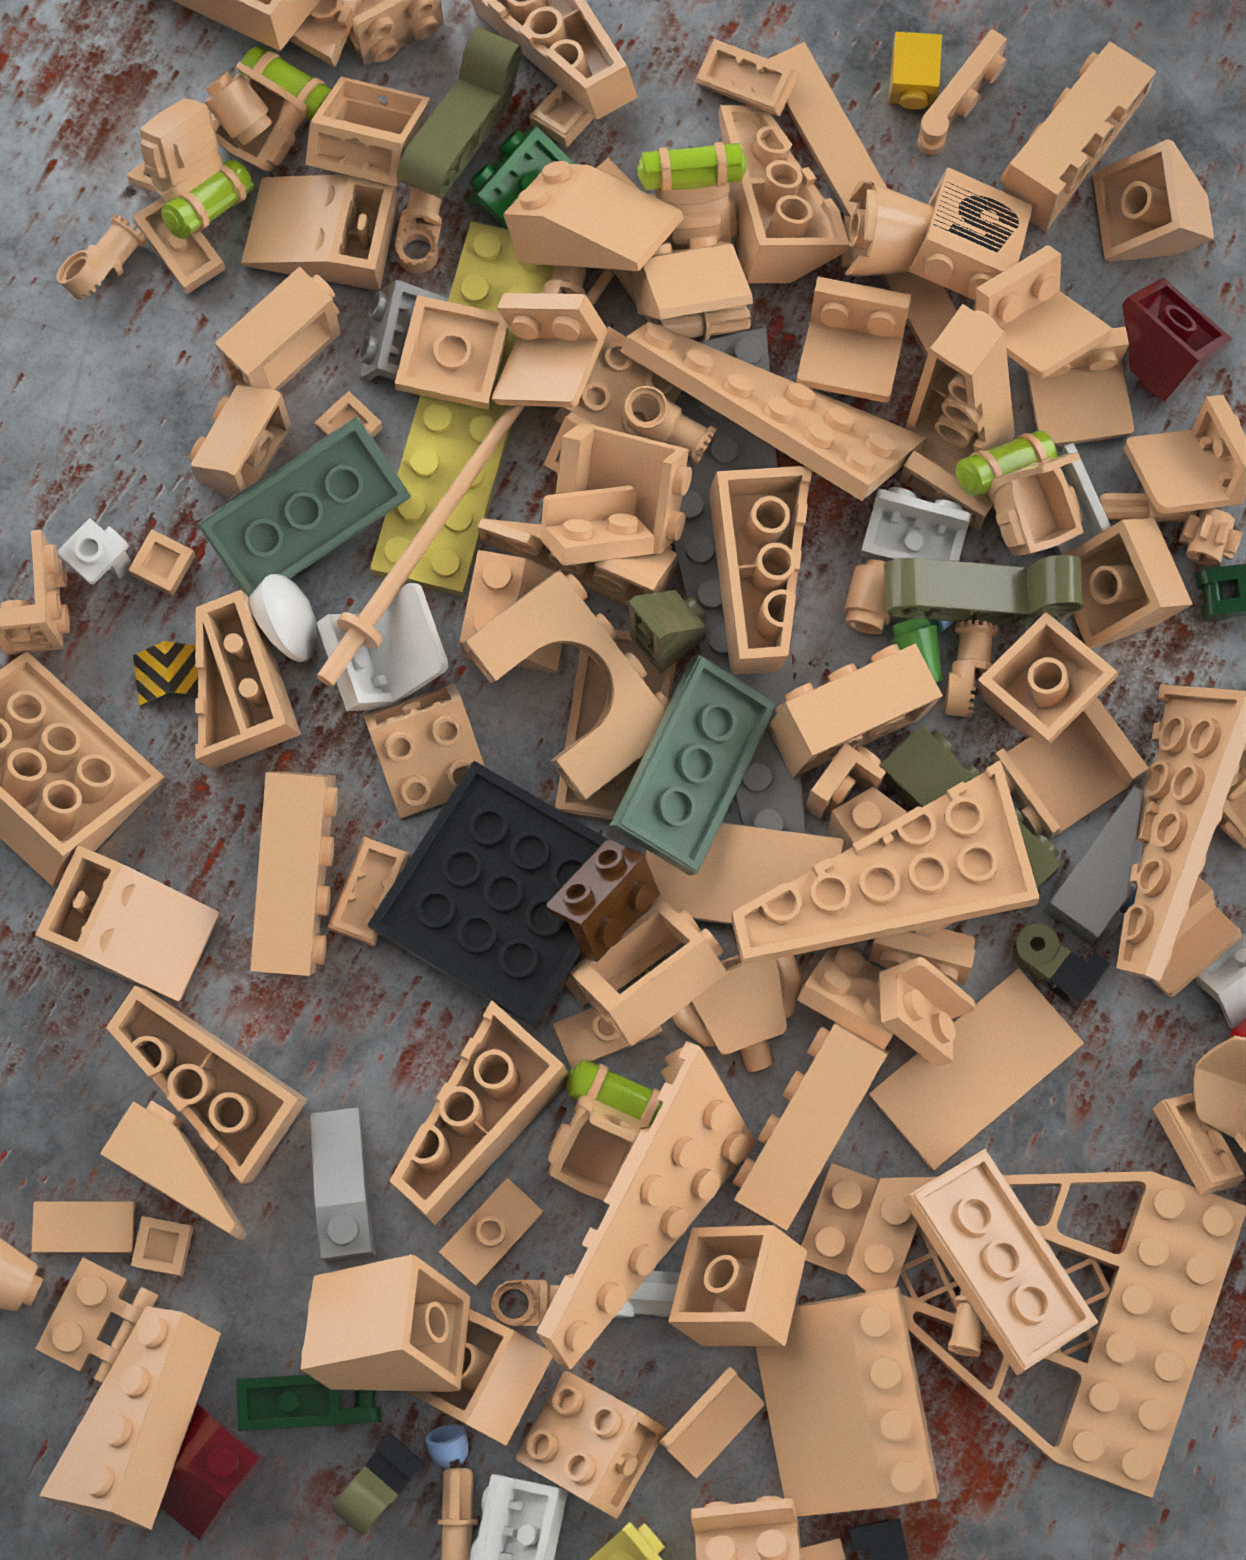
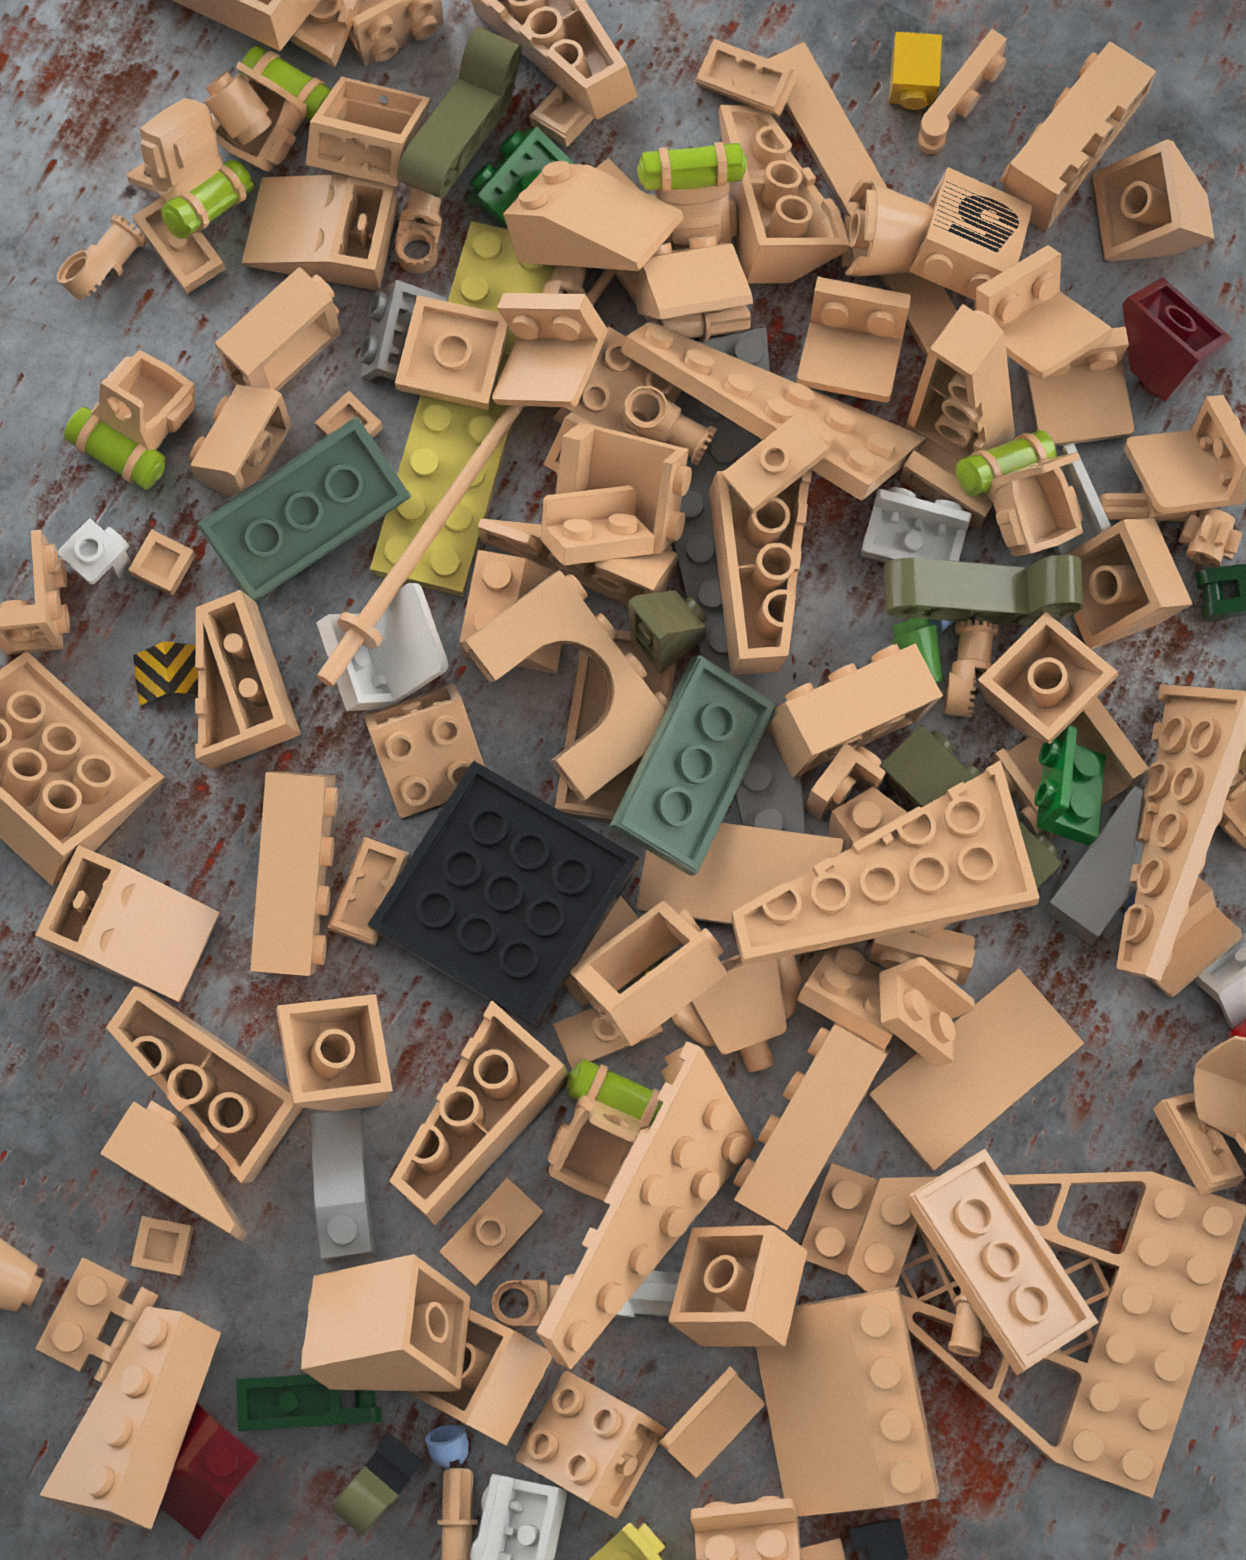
(84, 1227): light nougat tile -> none
(133, 416): none -> light nougat piece
(285, 616): white hat -> none
(335, 1053): none -> light nougat slope
(605, 897): reddish brown bracket -> none
(775, 462): none -> light nougat plate
(866, 599): light nougat brick -> none
(1056, 966): leg -> none
(1070, 788): none -> green bracket

